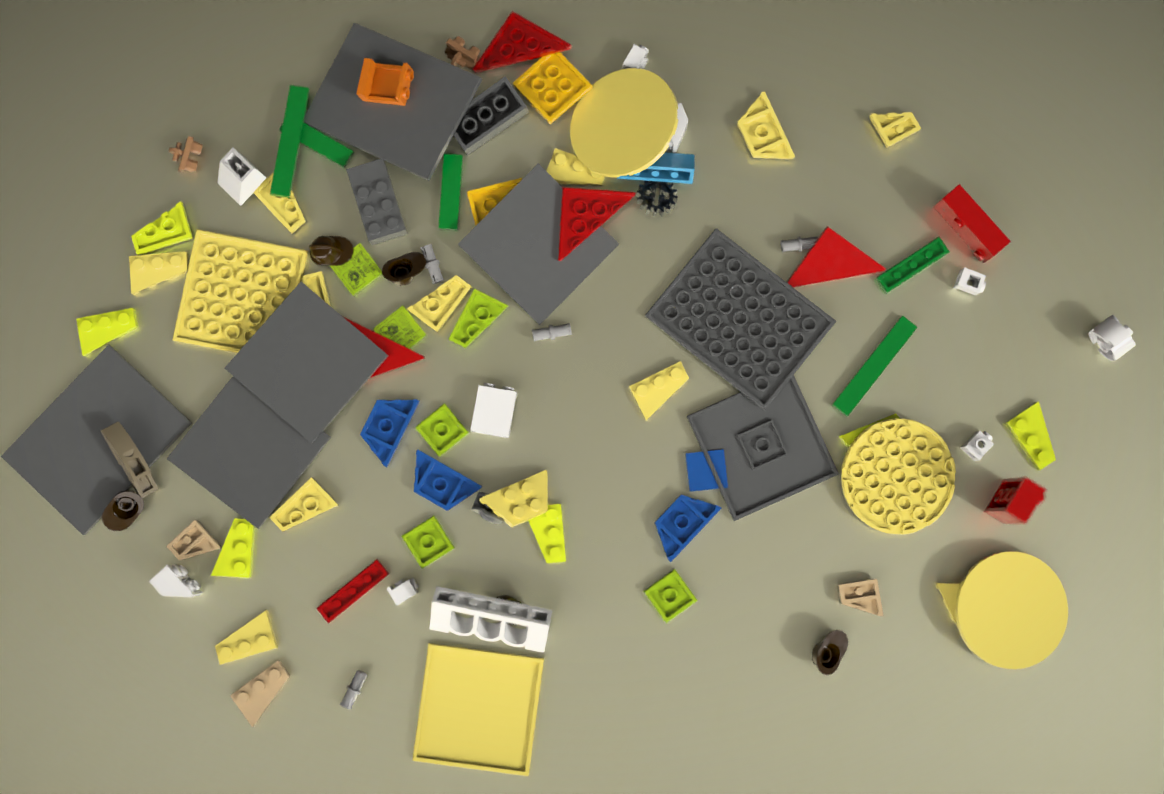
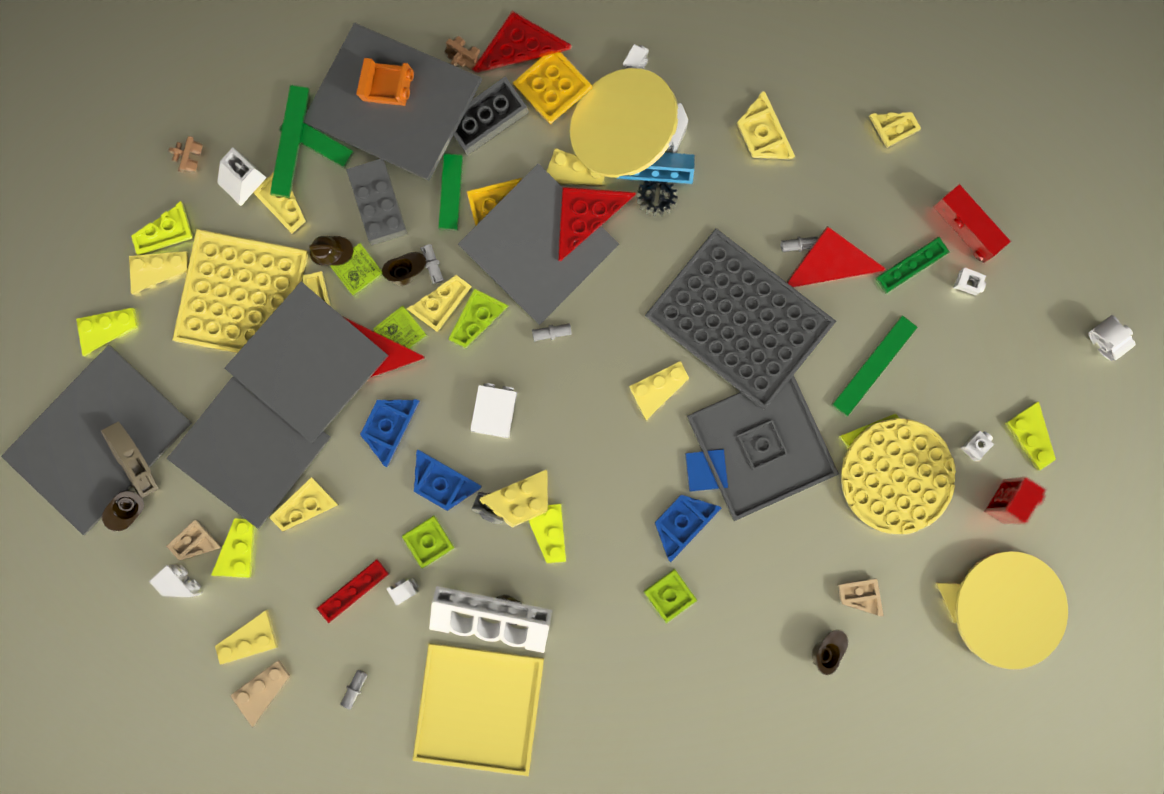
(442, 430): lime tile -> none

